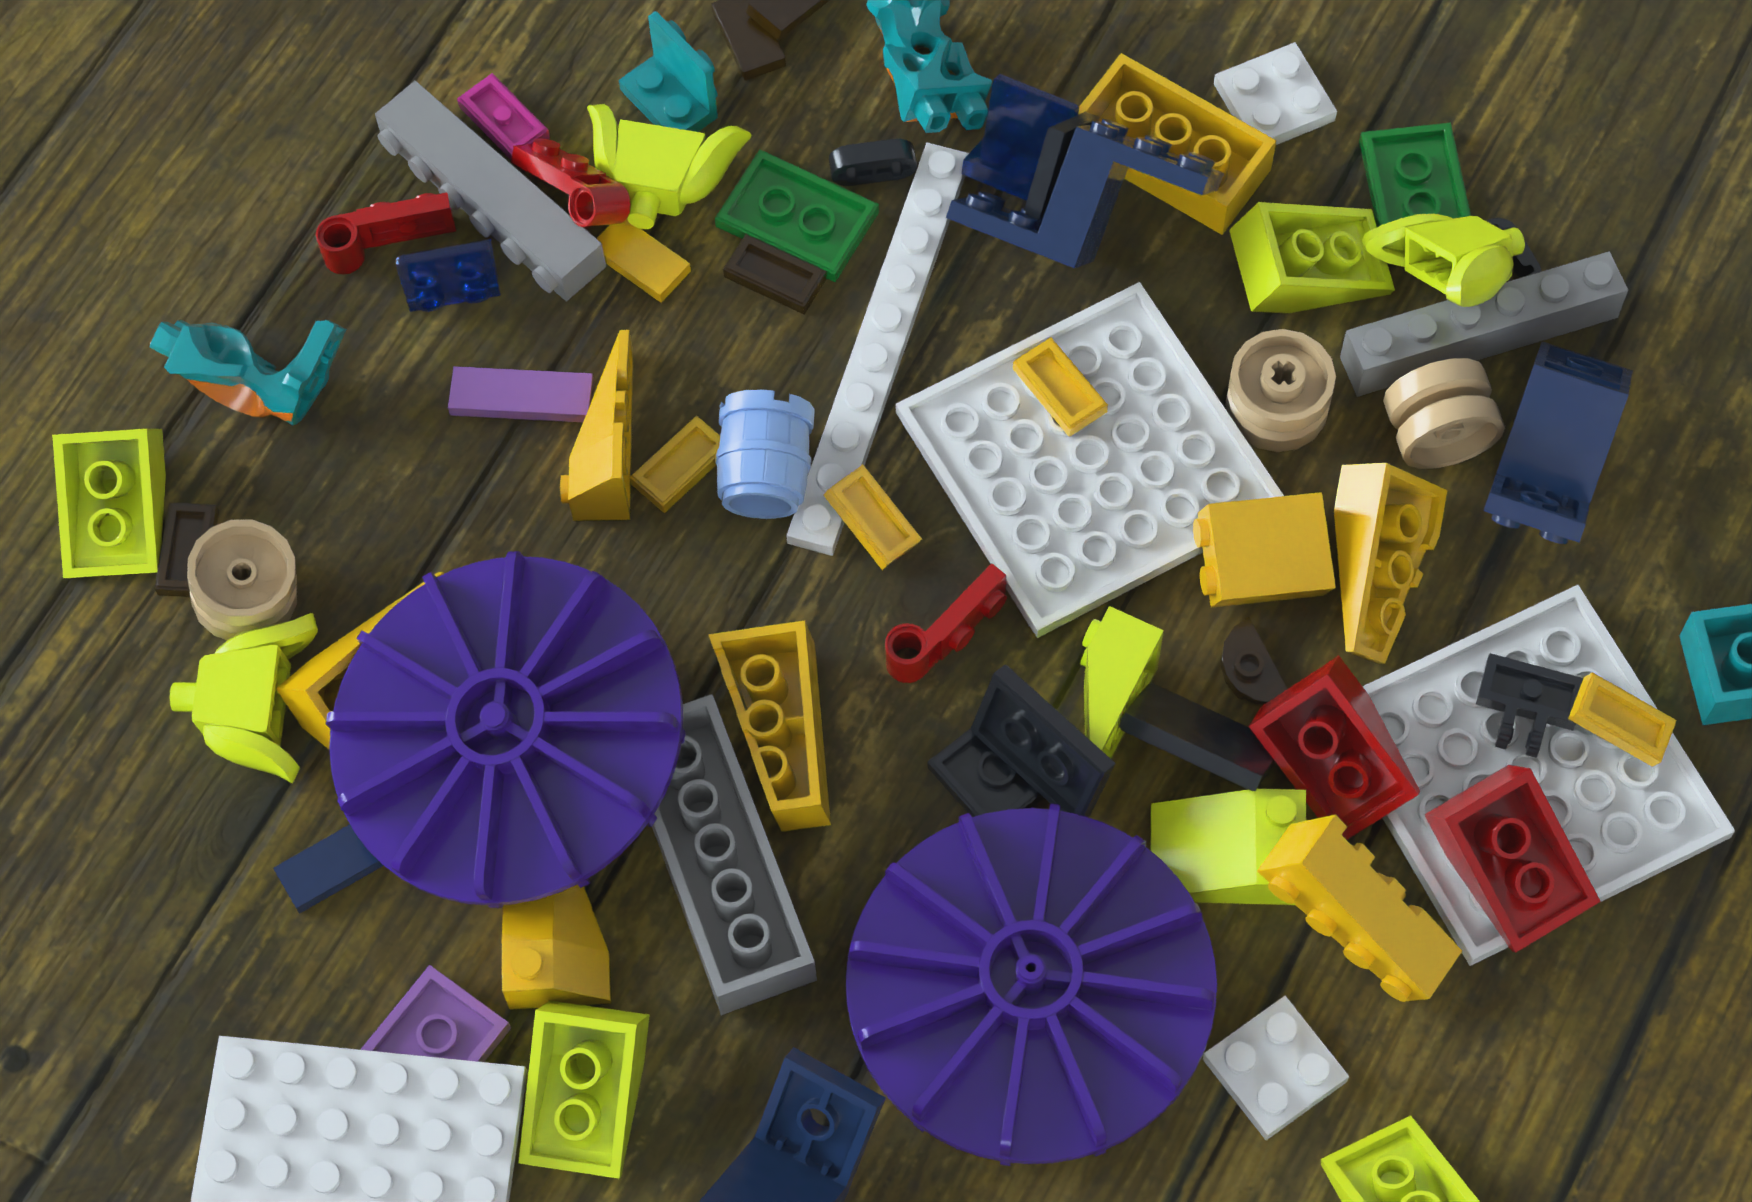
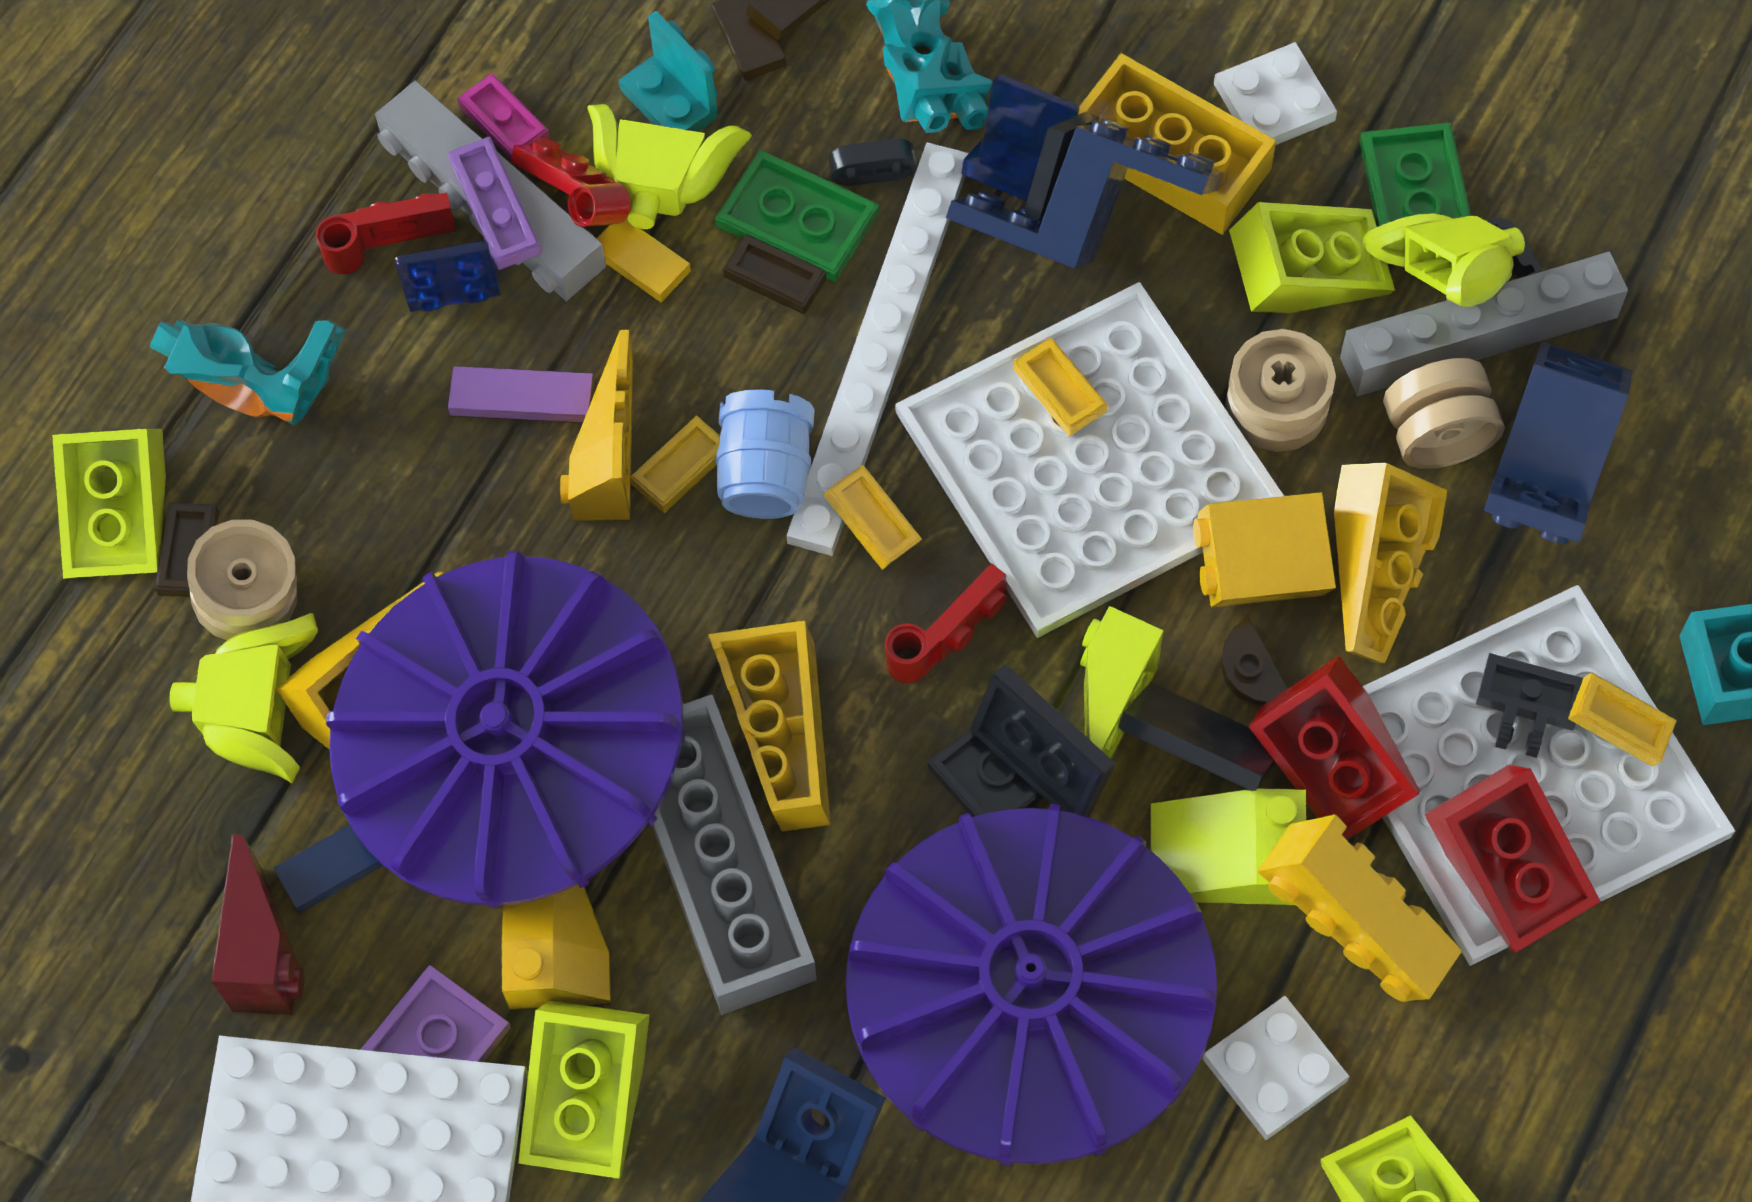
(253, 953): none -> dark red slope
(494, 203): none -> medium lavender tile

